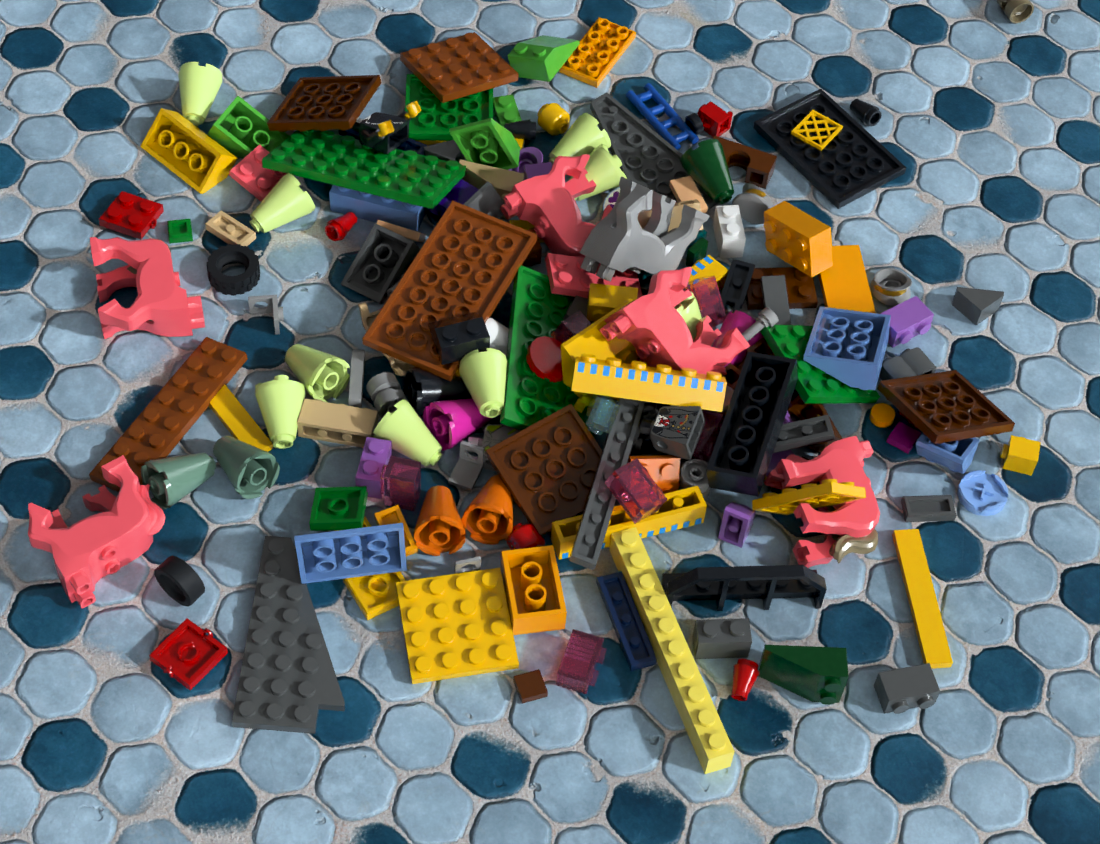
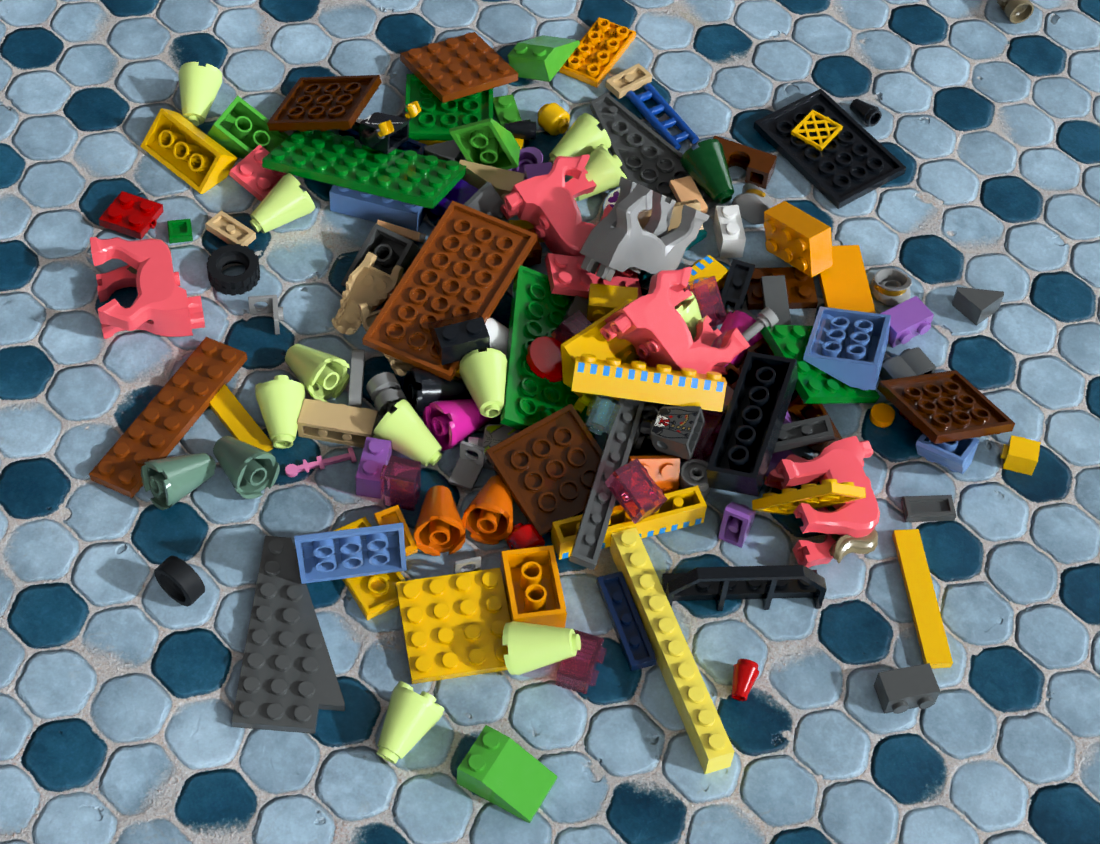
(101, 541): coral piece -> none
(188, 654): red plate -> none
(292, 470): none -> bright pink piece
(338, 508): green plate -> none
(340, 226): red cone -> none
(368, 286): none -> tan animal
(406, 721): none -> yellowish green cone
(505, 774): none -> bright green slope
(530, 686): reddish brown tile -> none
(537, 646): none -> yellowish green cone
(628, 80): none -> tan plate
(694, 123): black tile -> none
(696, 252): dark green tile -> none
(714, 119): red brick -> none
(722, 638): dark grey brick -> none
(806, 670): dark green slope -> none
(903, 437): magenta tile -> none
(982, 493): light blue tile -> none

